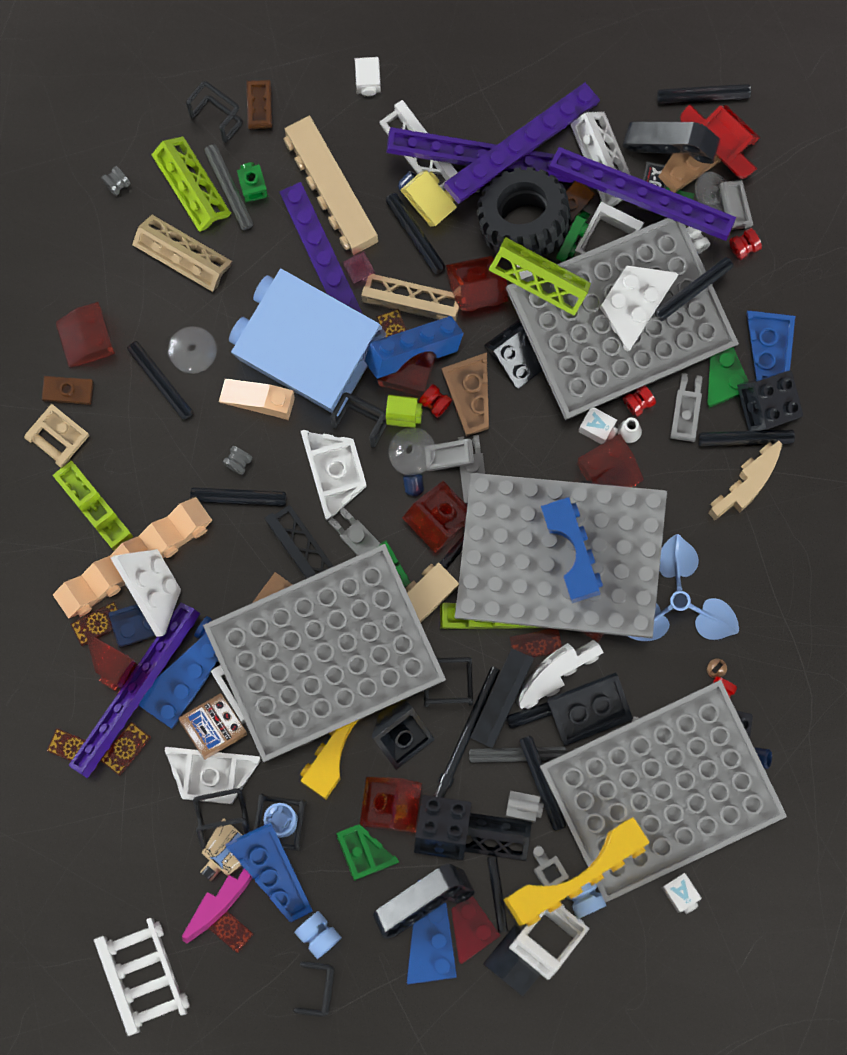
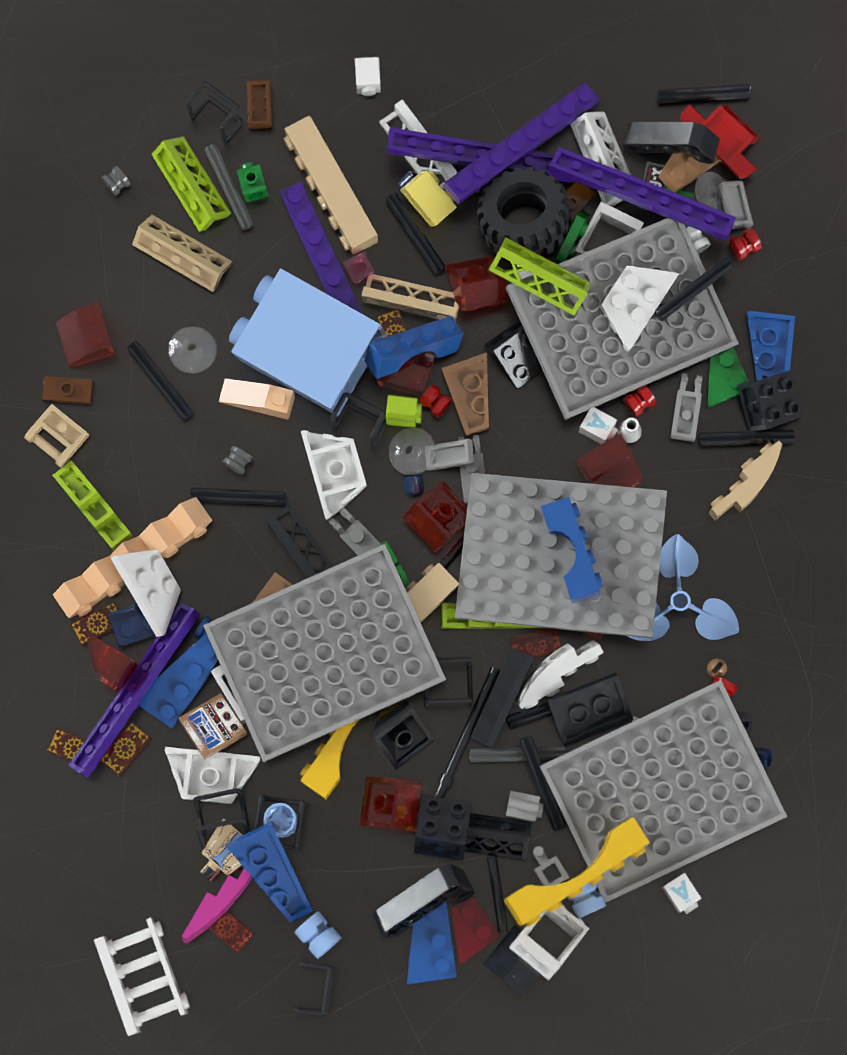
(363, 852): green wing -> none

